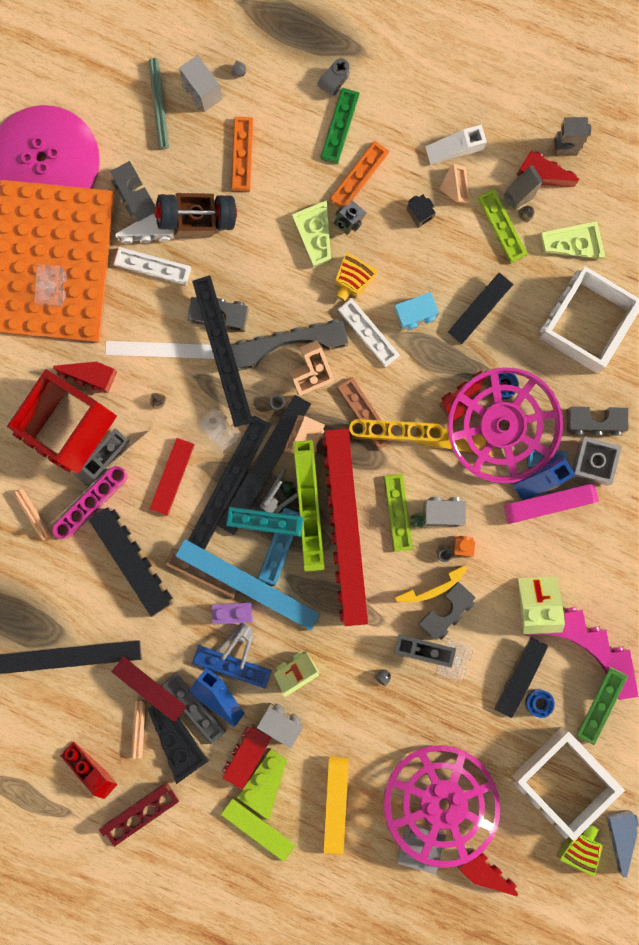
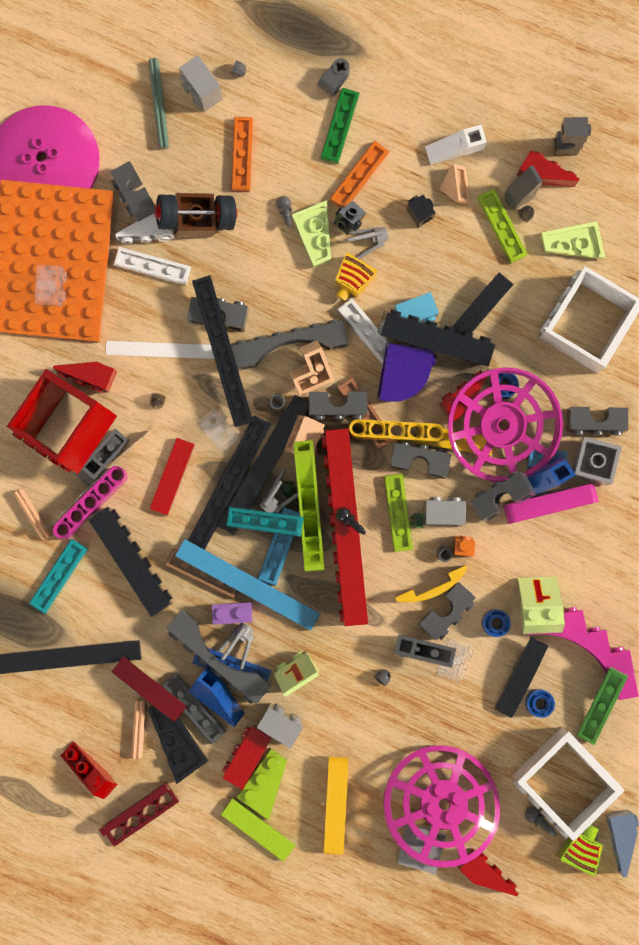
(58, 576): none -> teal tile
(249, 683): none -> dark grey arch
(284, 205): none -> dark grey bar
(321, 407): none -> dark grey arch
(344, 516): none -> black bar
(377, 235): none -> light grey plant
(404, 371): none -> dark purple brick
(436, 338): none -> black brick
(437, 461): none -> dark grey arch
(487, 502): none -> dark grey arch
(505, 623): none -> blue wheel
(533, 815): none -> dark grey bar

